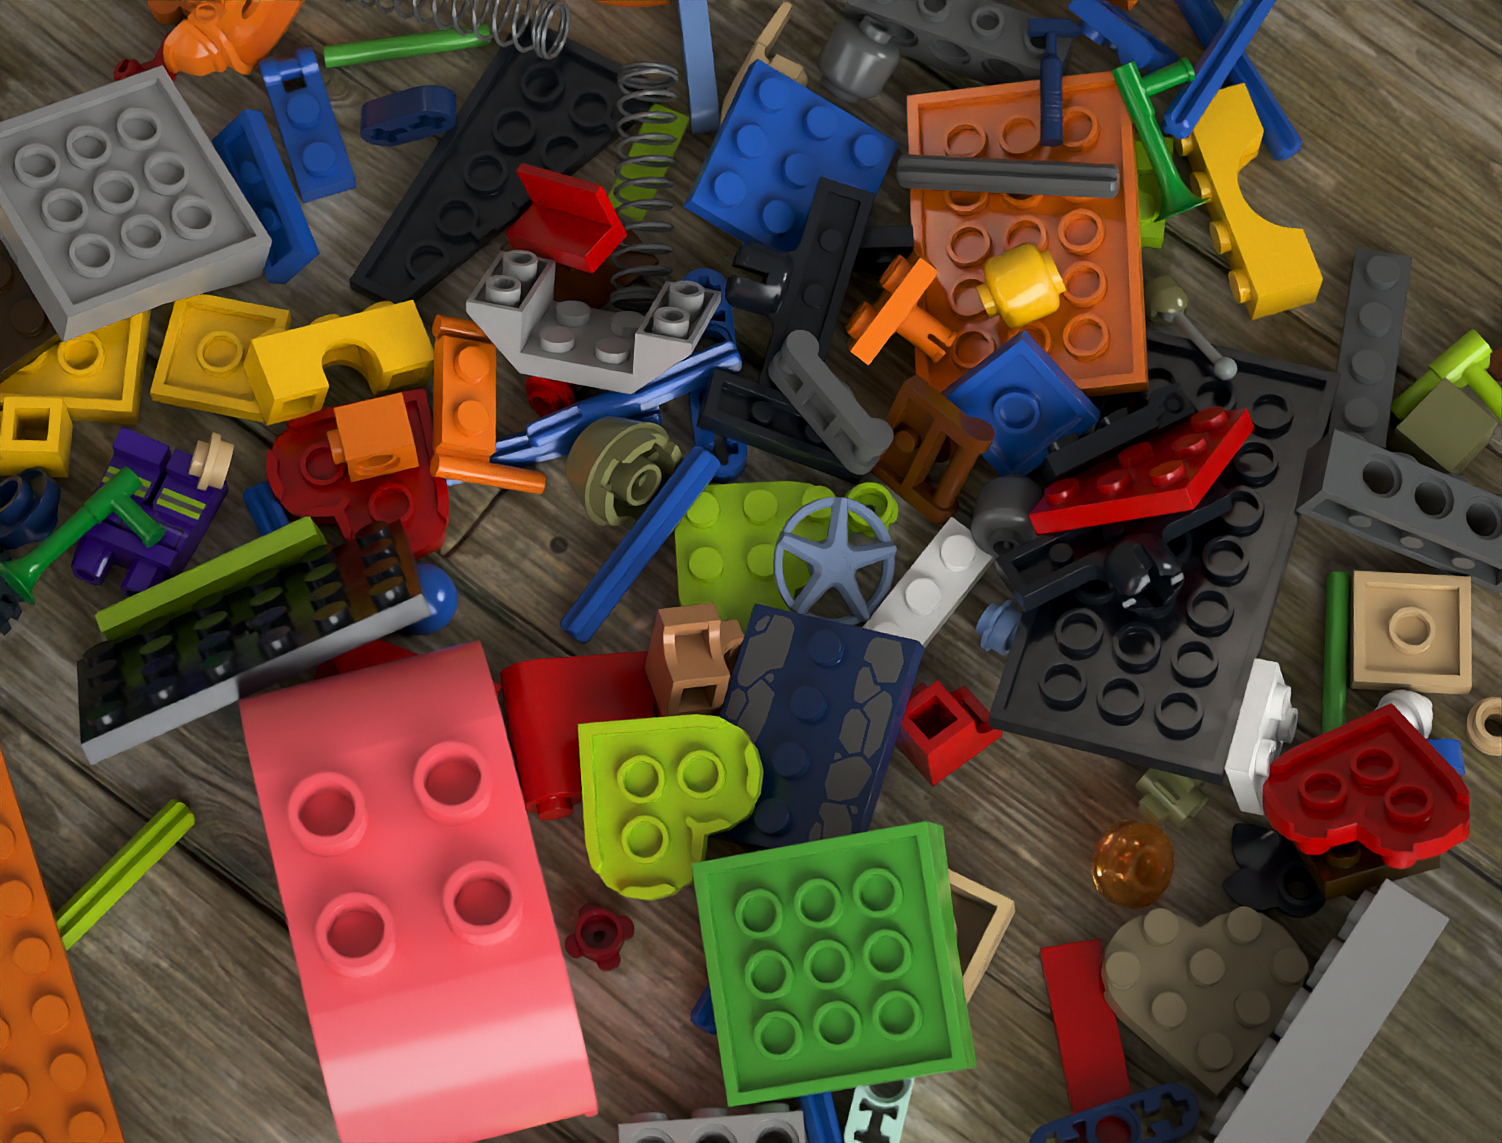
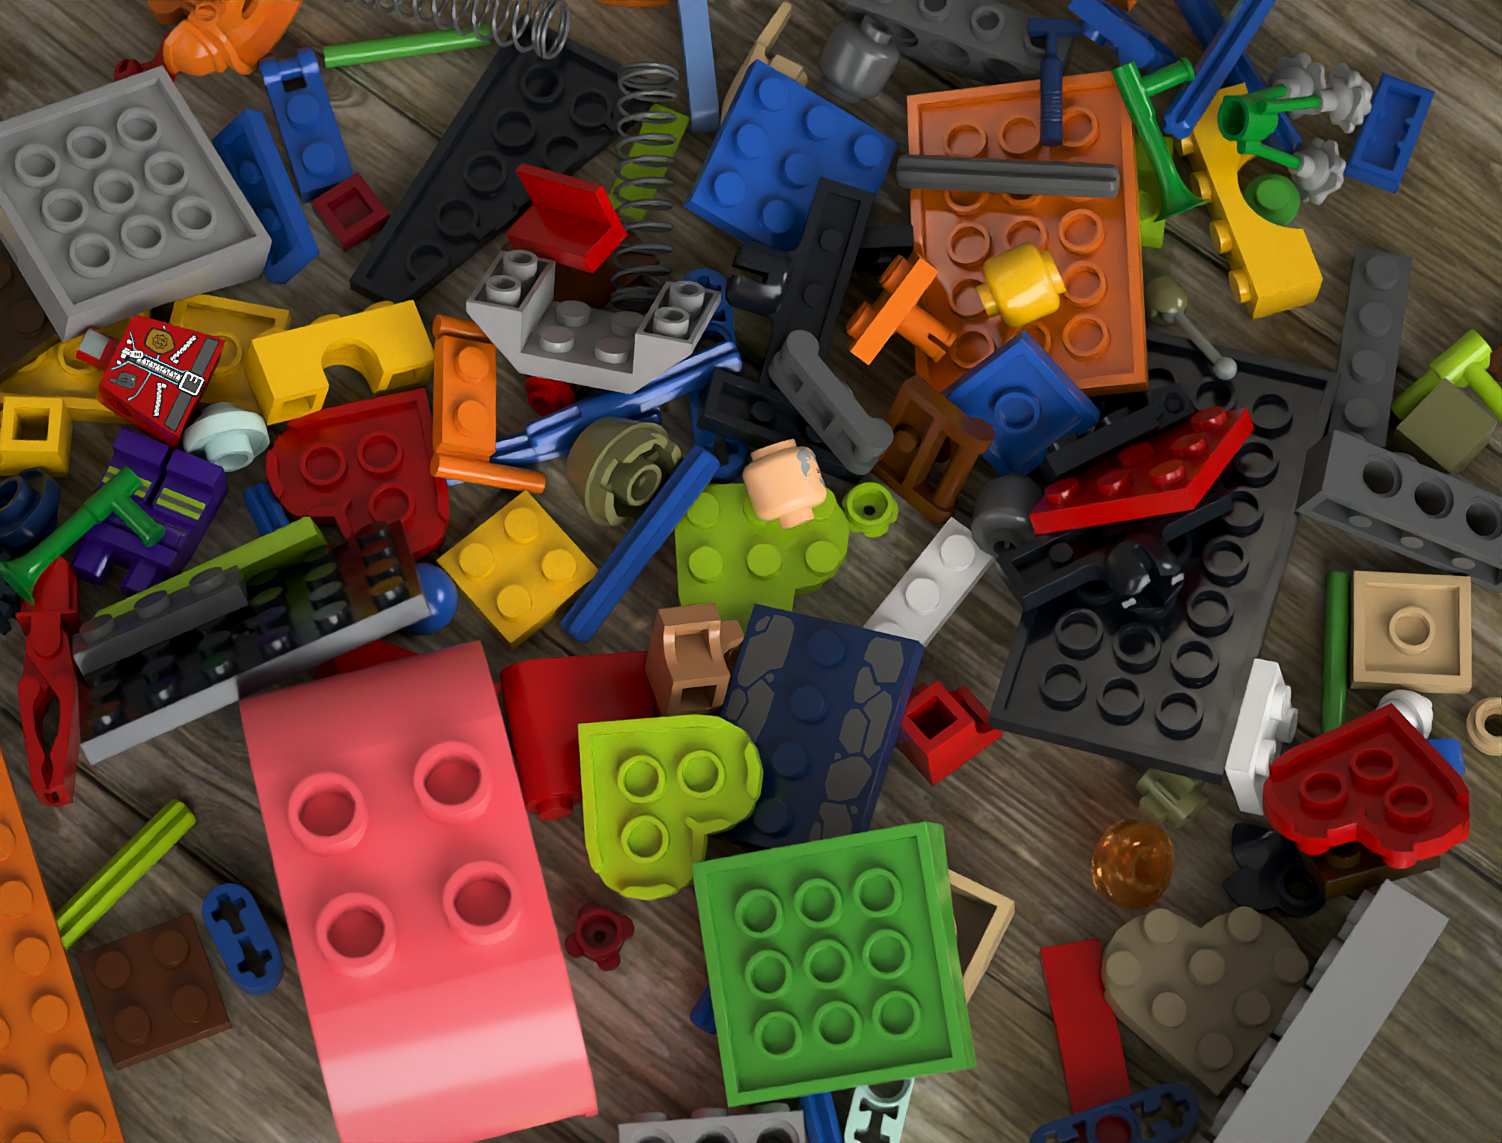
(49, 673): none -> red arm
(153, 374): none -> torso
(153, 991): none -> reddish brown plate
(159, 618): none -> dark grey plate
(211, 462): tan plate -> none
(227, 436): none -> light aqua plate
(255, 932): none -> blue beam
(350, 212): none -> dark red plate
(373, 437): orange brick -> none
(408, 115): dark blue beam -> none
(518, 570): none -> yellow plate
(784, 483): none -> light nougat head
(834, 561): sand blue wheel -> none
(998, 627): light blue plate -> none
(1273, 198): none -> bright green plate
(1299, 91): none -> light grey plant
(1389, 133): none -> blue plate

